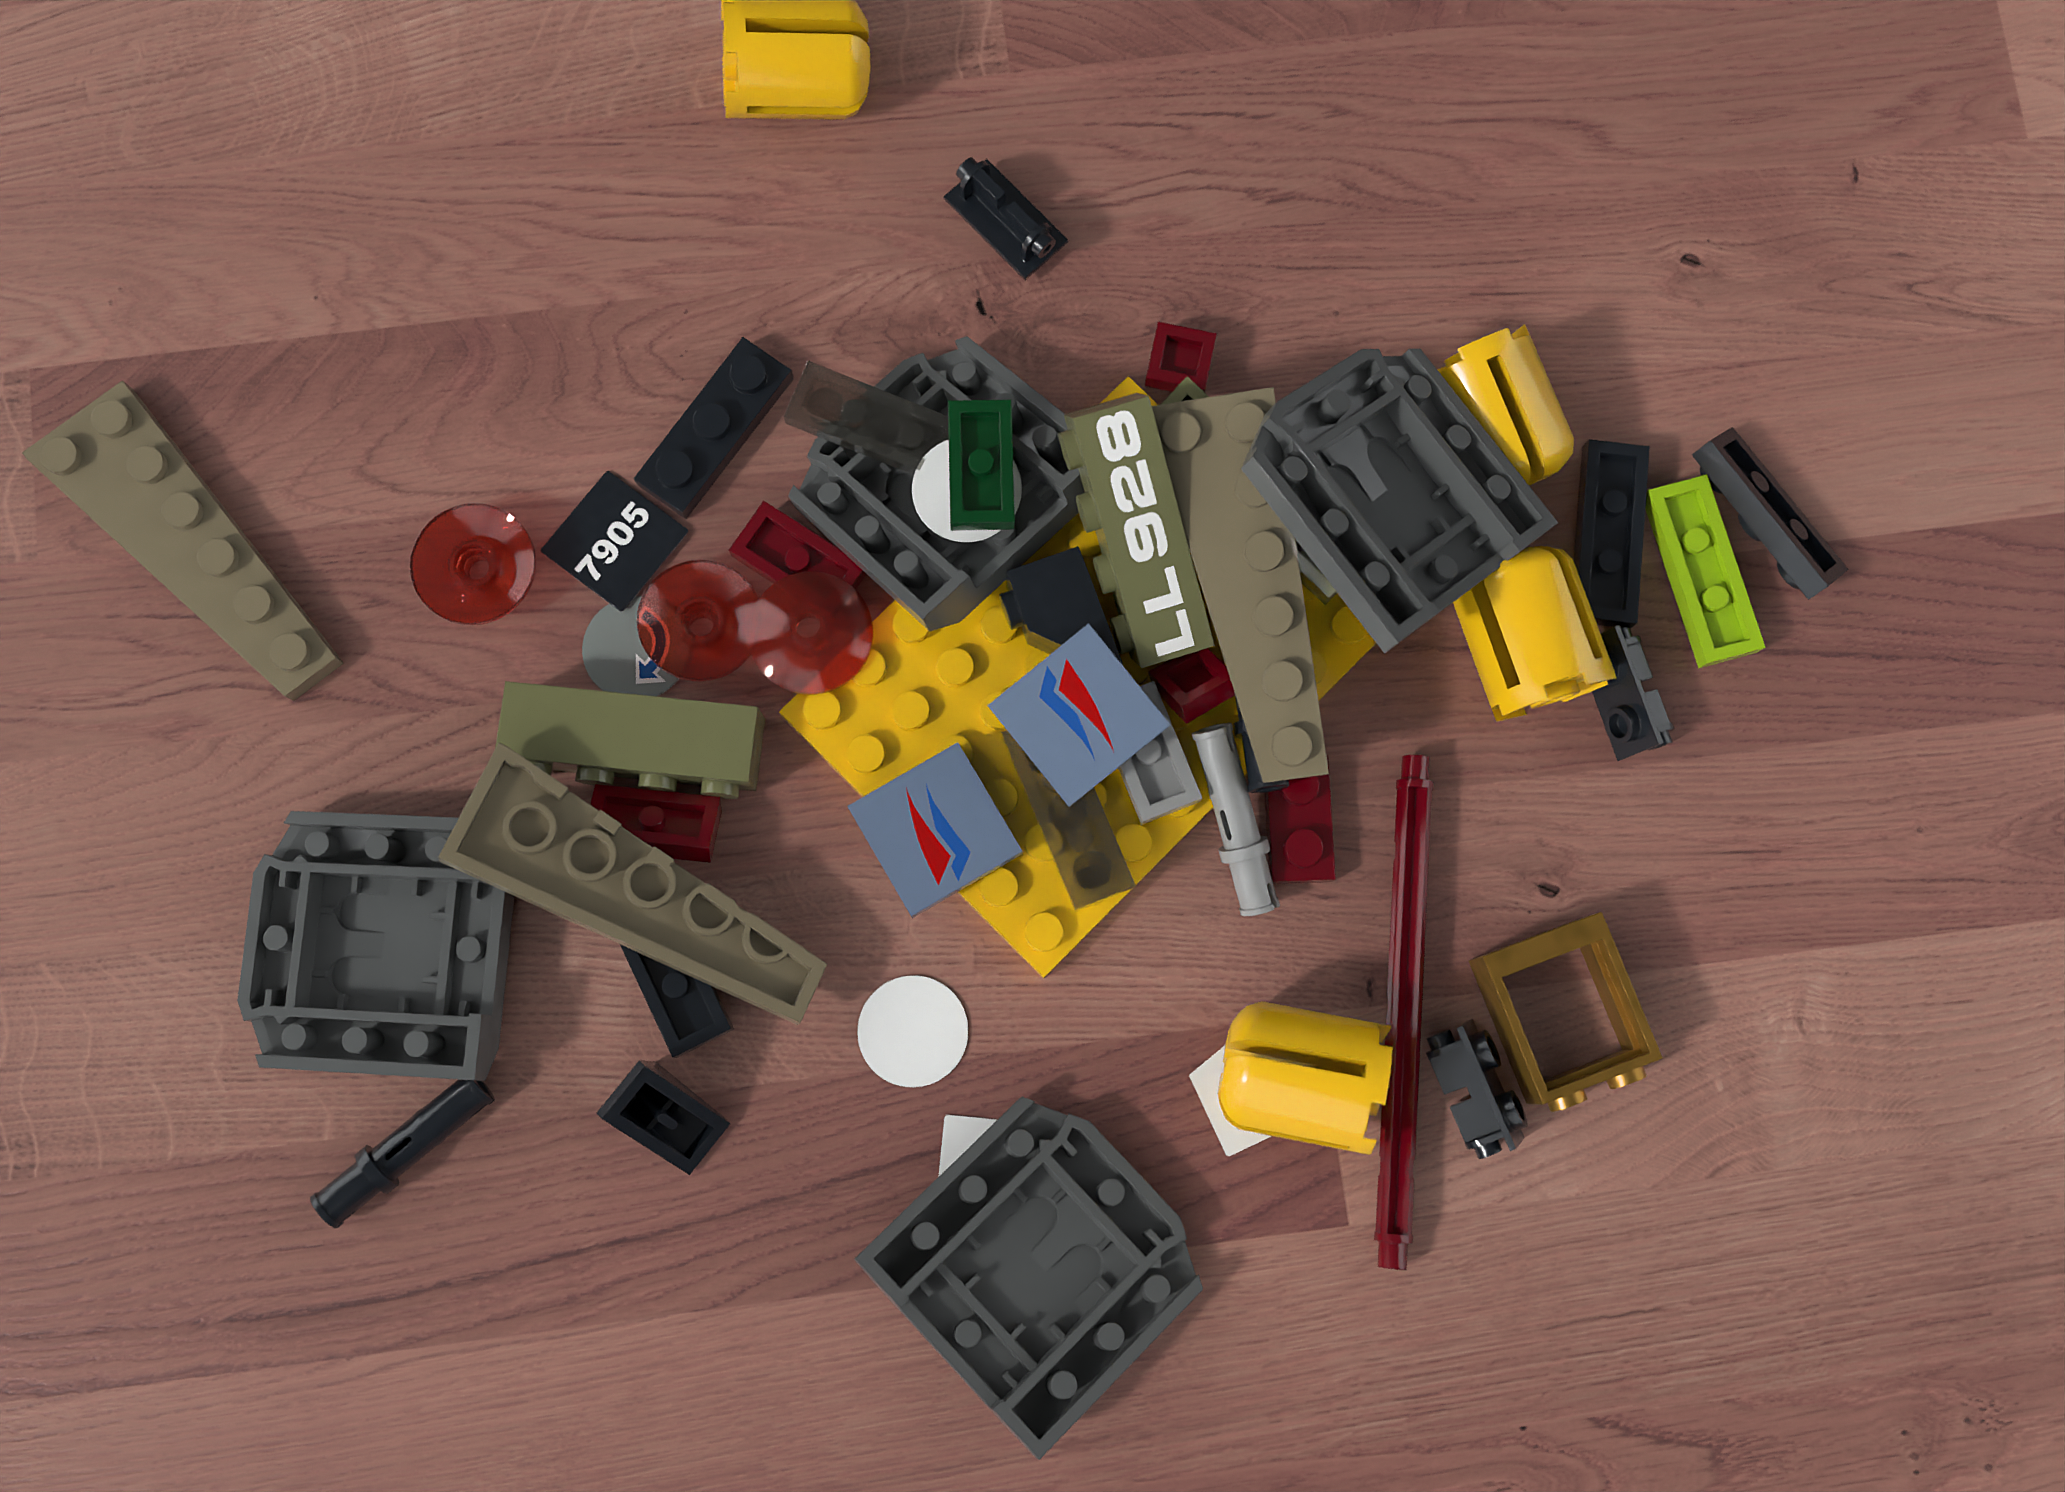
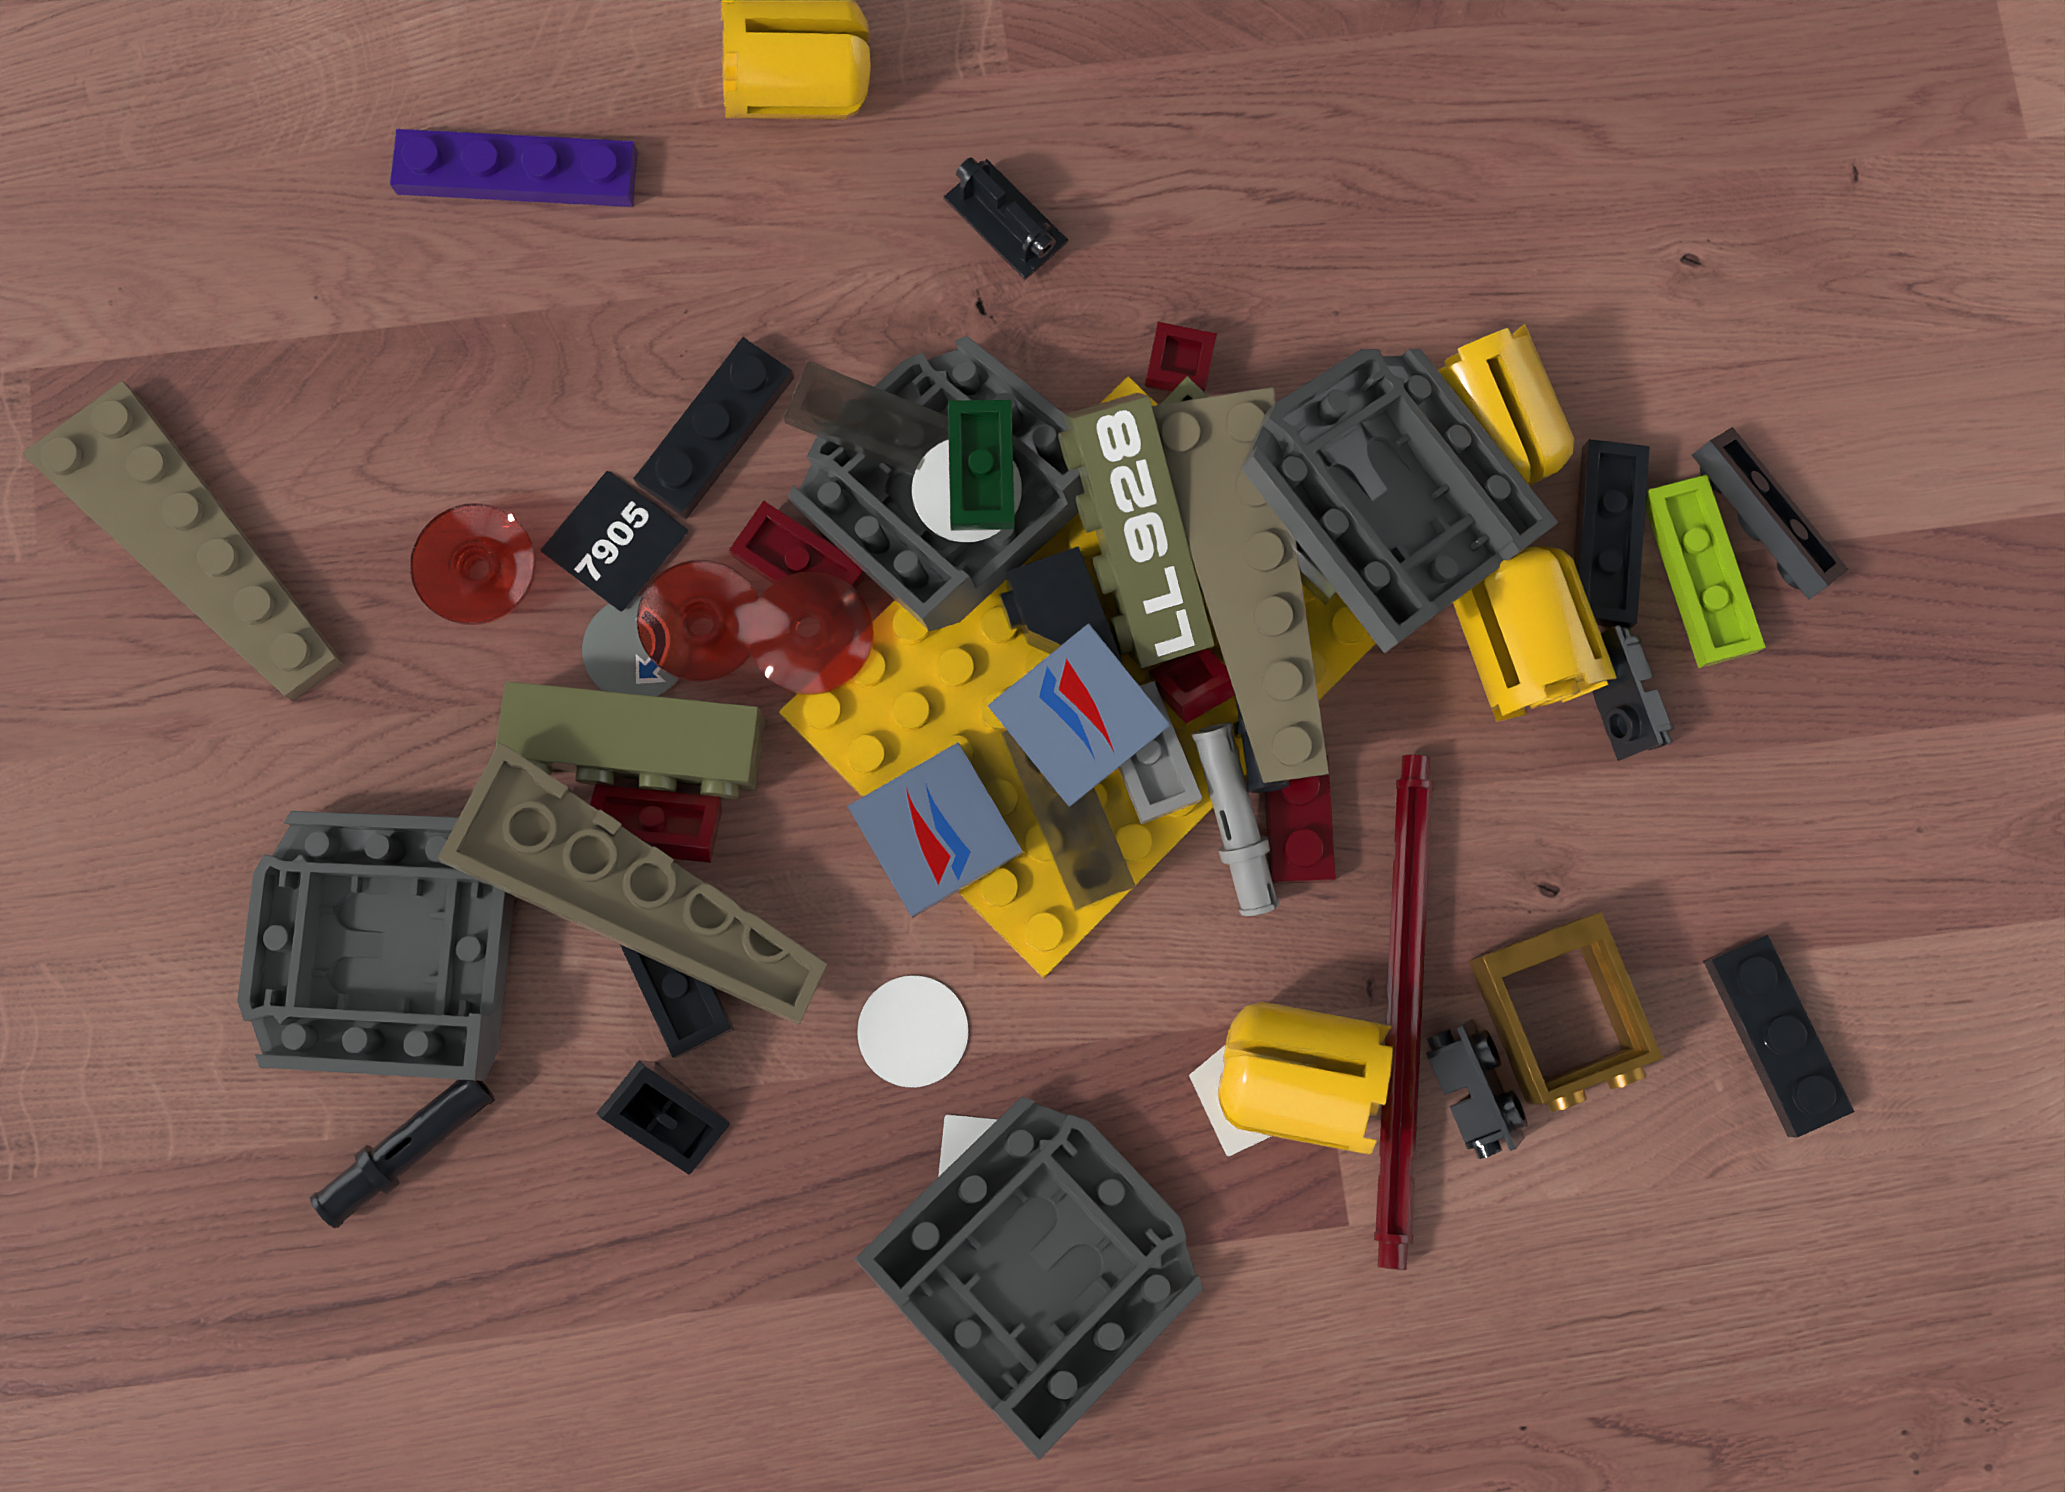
(514, 167): none -> dark purple plate
(1778, 1036): none -> black plate

